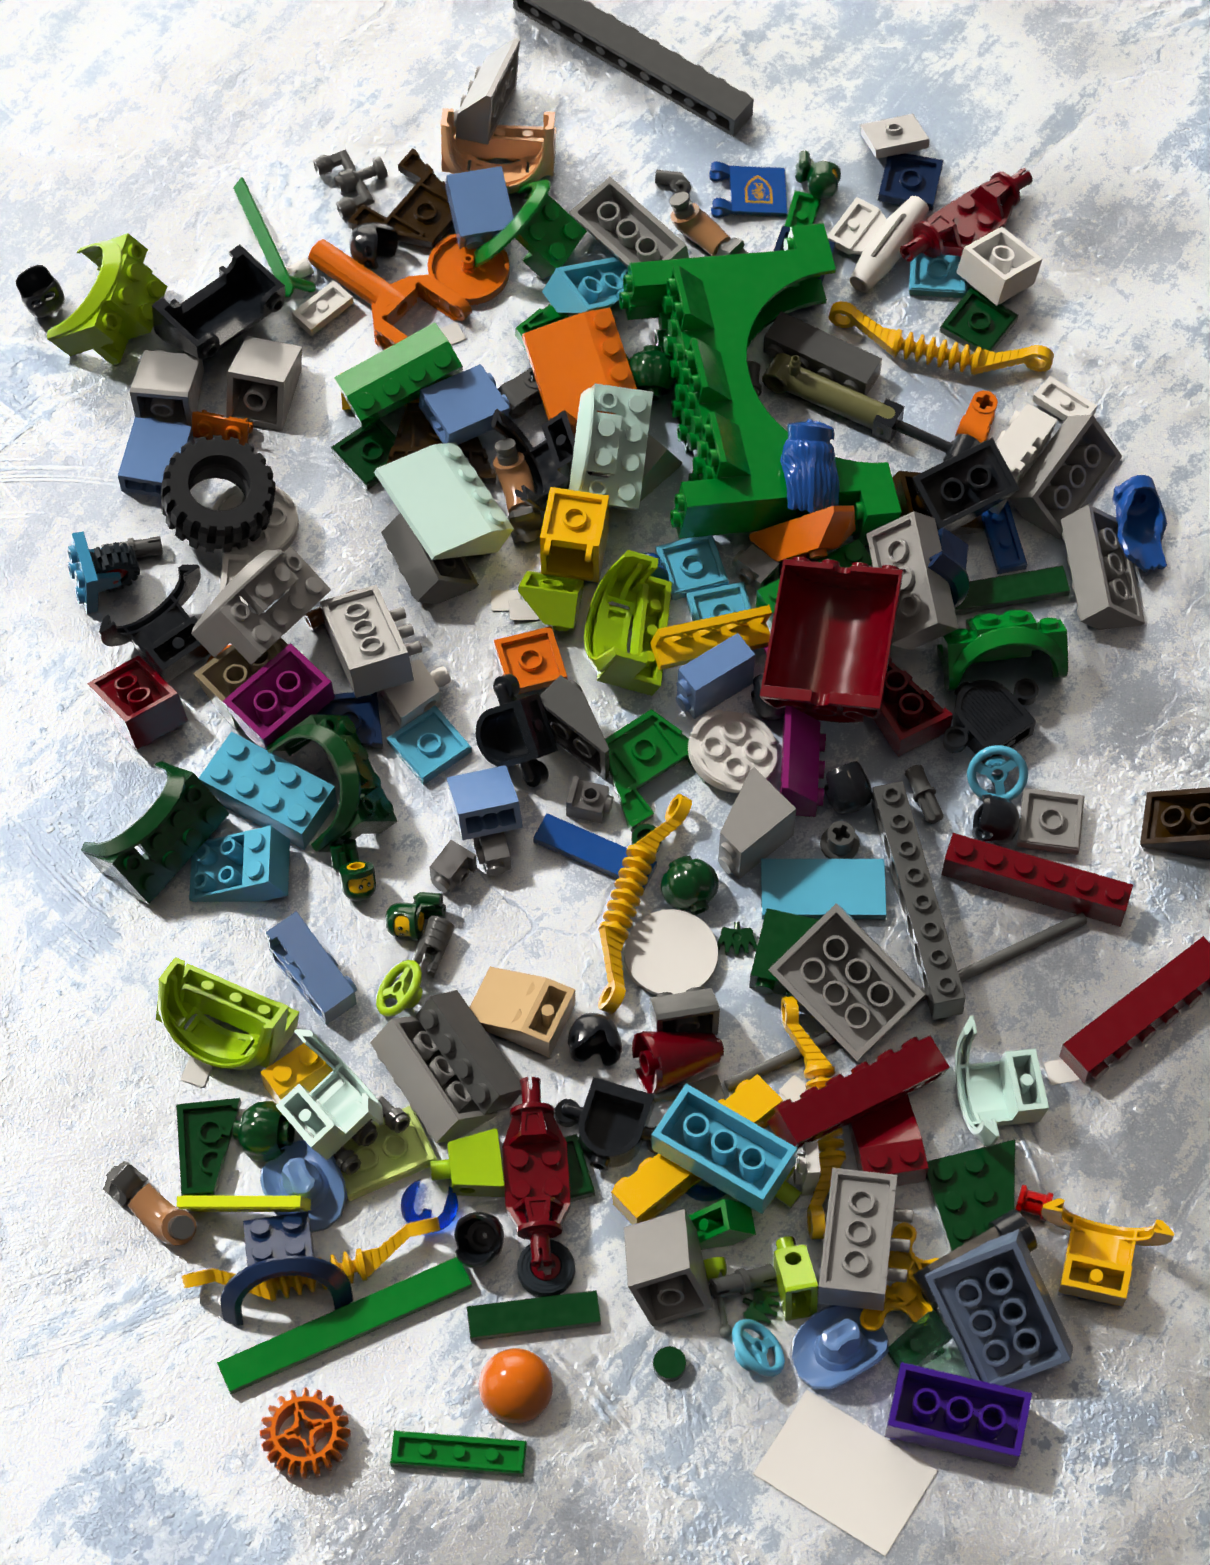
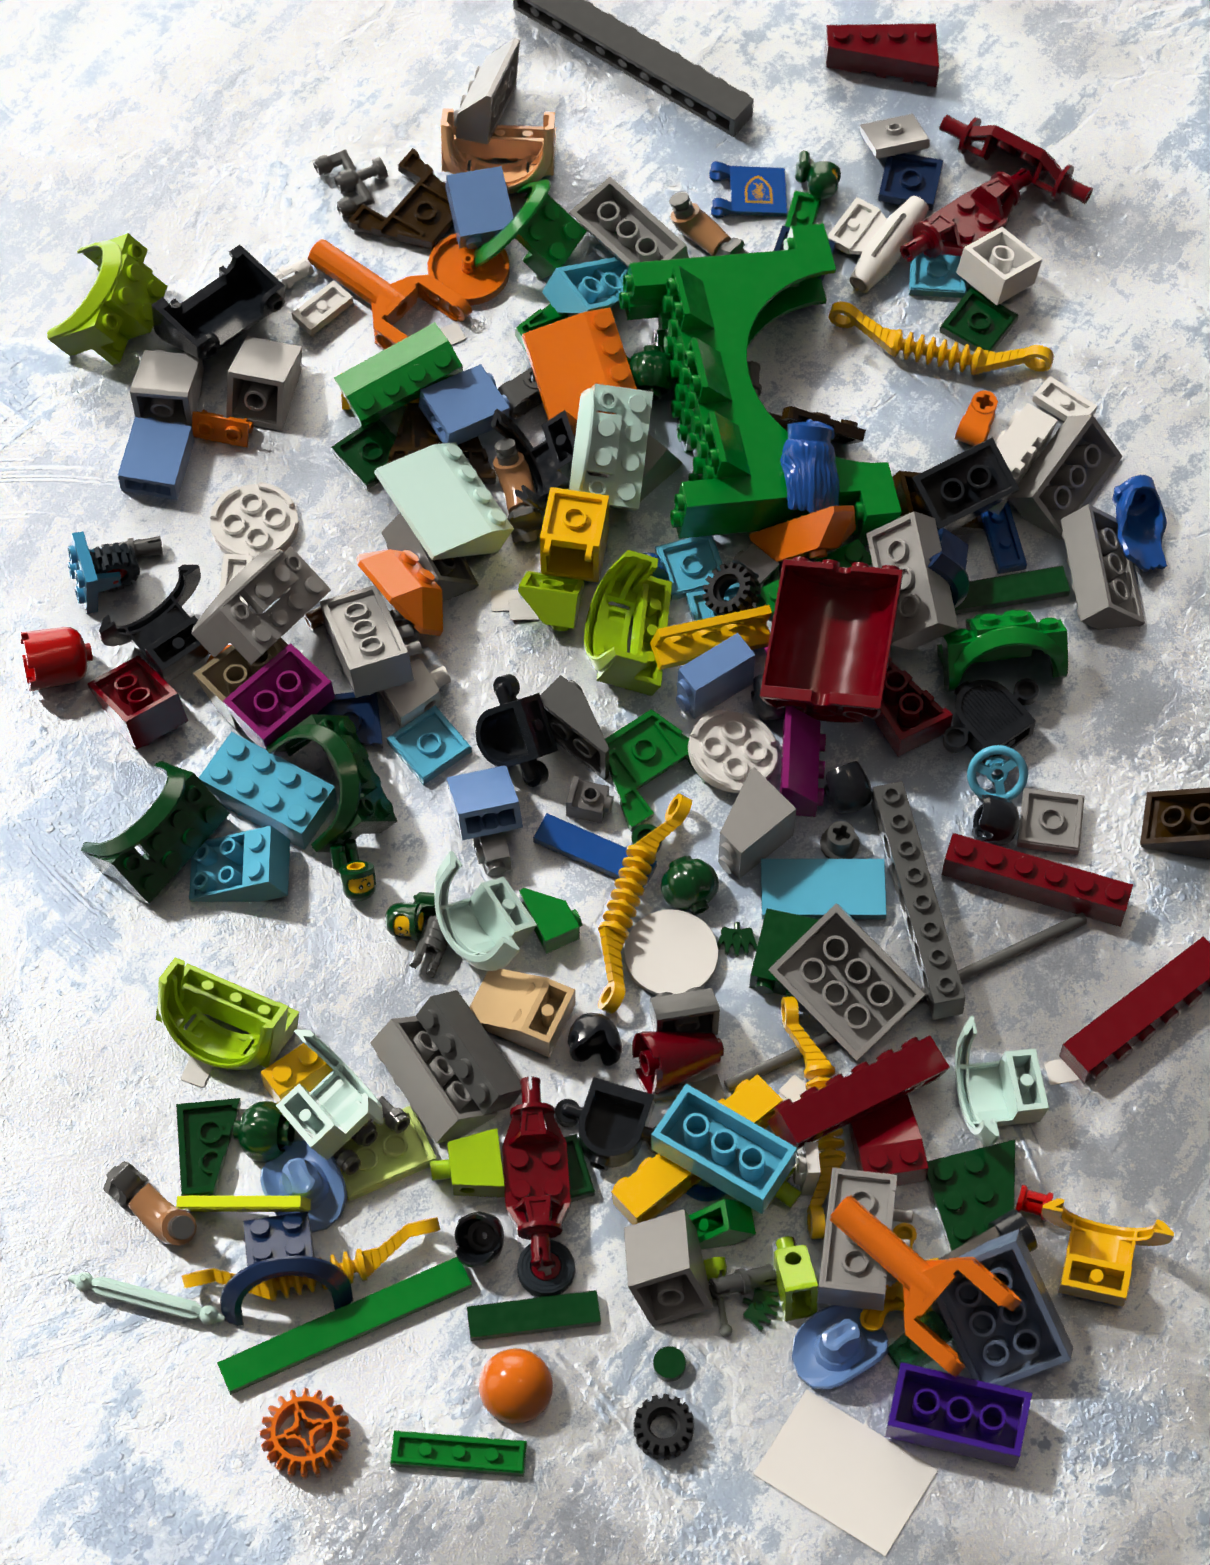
(40, 291): black helmet -> none
(54, 657): none -> red cylinder
(146, 1298): none -> light aqua wheel
(225, 461): black tyre -> none
(267, 244): green piece -> none
(310, 968): medium blue wedge -> none
(372, 241): black helmet -> none
(404, 990): lime piece -> none
(406, 587): none -> orange wedge
(408, 1201): clear blue head -> none
(452, 867): flat silver brick -> none
(487, 925): none -> light aqua piece
(531, 658): orange plate -> none
(554, 919): none -> green slope
(654, 1444): none -> black tyre
(675, 180): dark grey arm -> none
(722, 581): none -> black tyre
(752, 1351): medium azure piece -> none
(823, 353): dark grey brick -> none
(845, 431): none -> dark brown wing
(884, 418): olive piece -> none
(885, 50): none -> dark red wedge
(921, 1279): none -> orange piece
(924, 794): dark grey axle -> none
(1011, 143): none -> dark red plate

